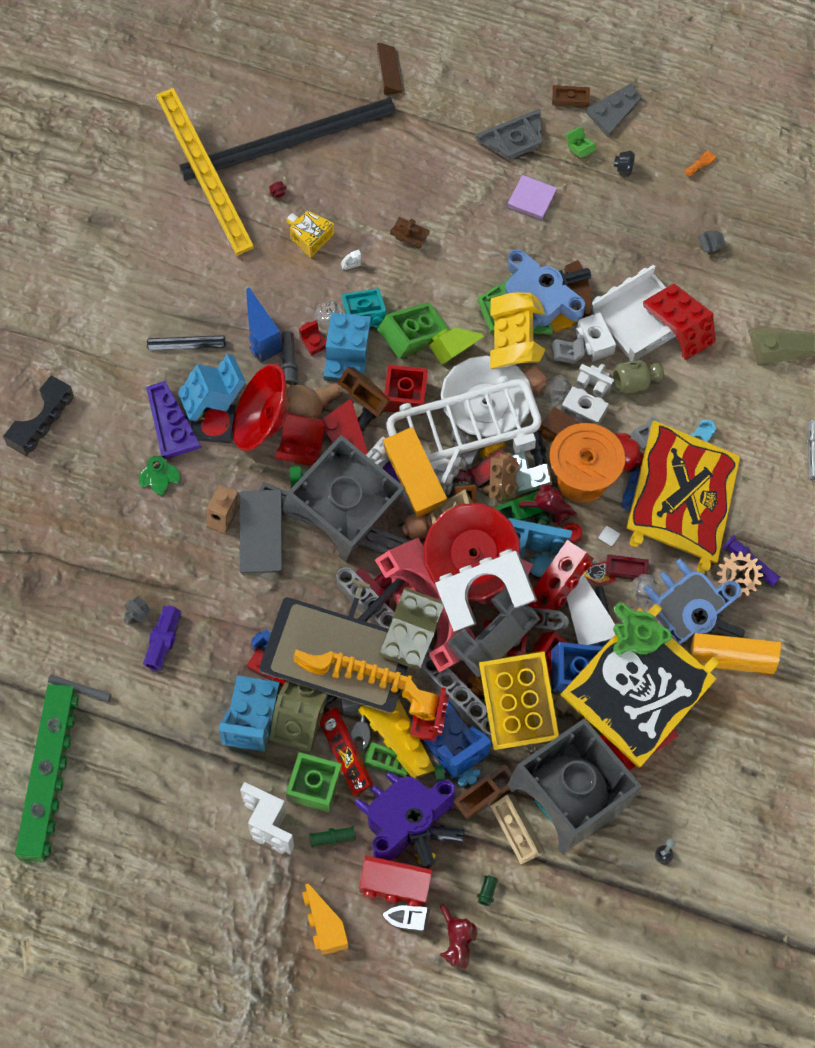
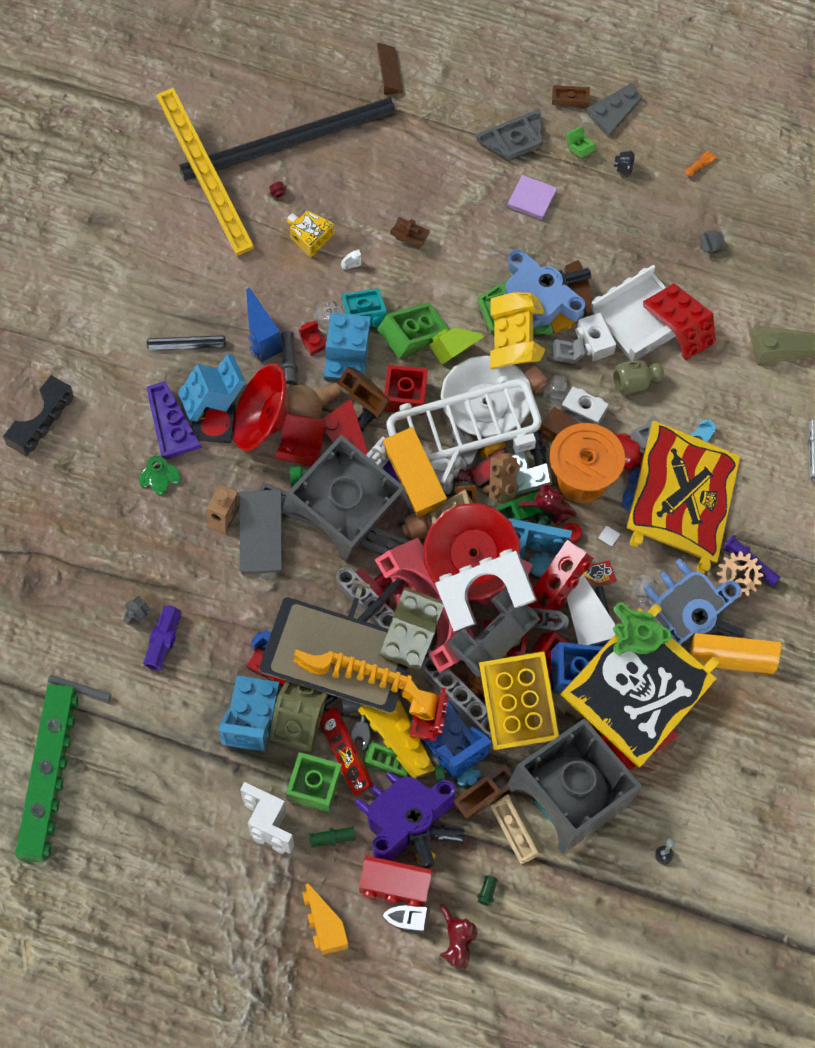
(596, 377): white hips -> none
(625, 567): dark red tile -> none

